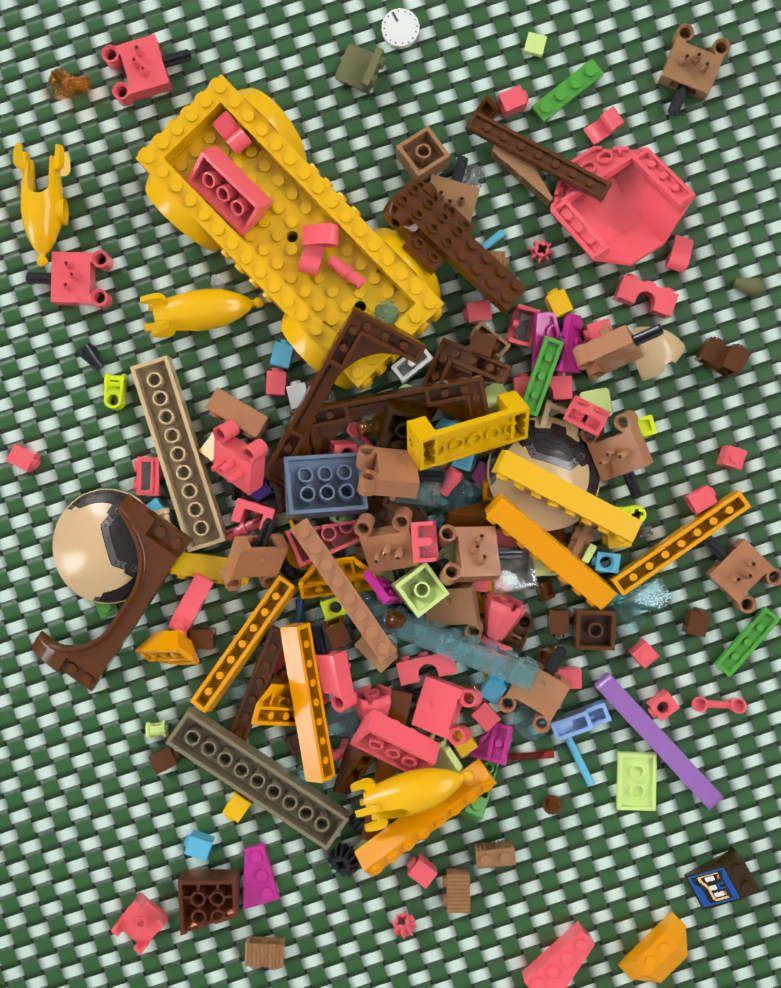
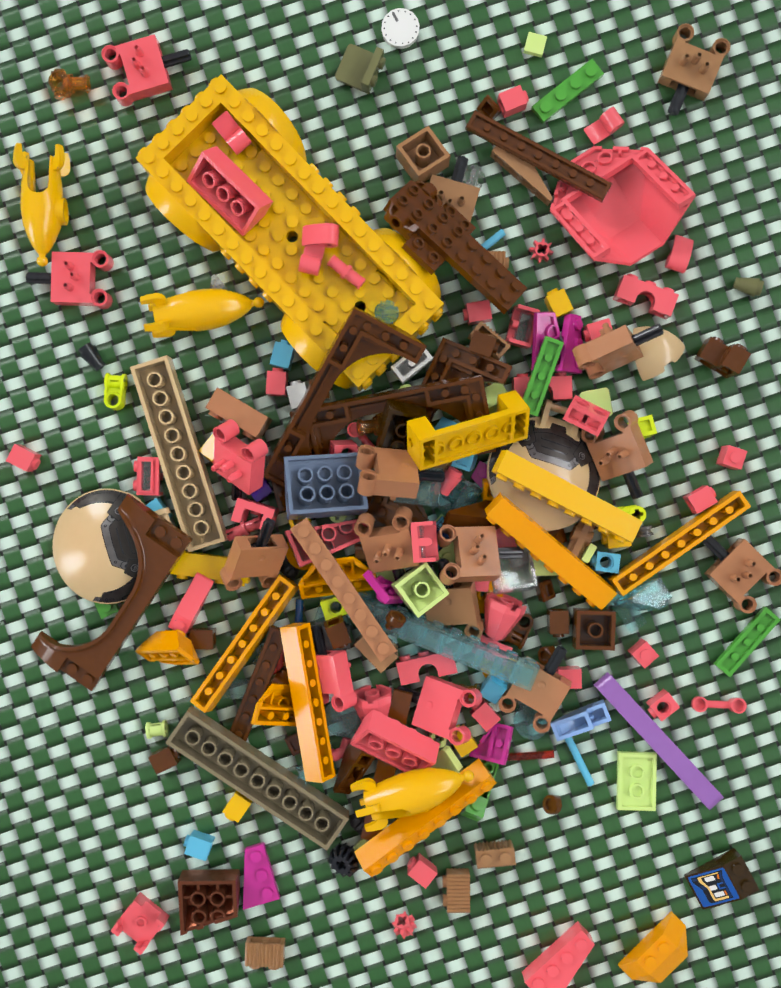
(696, 622): reddish brown brick -> none

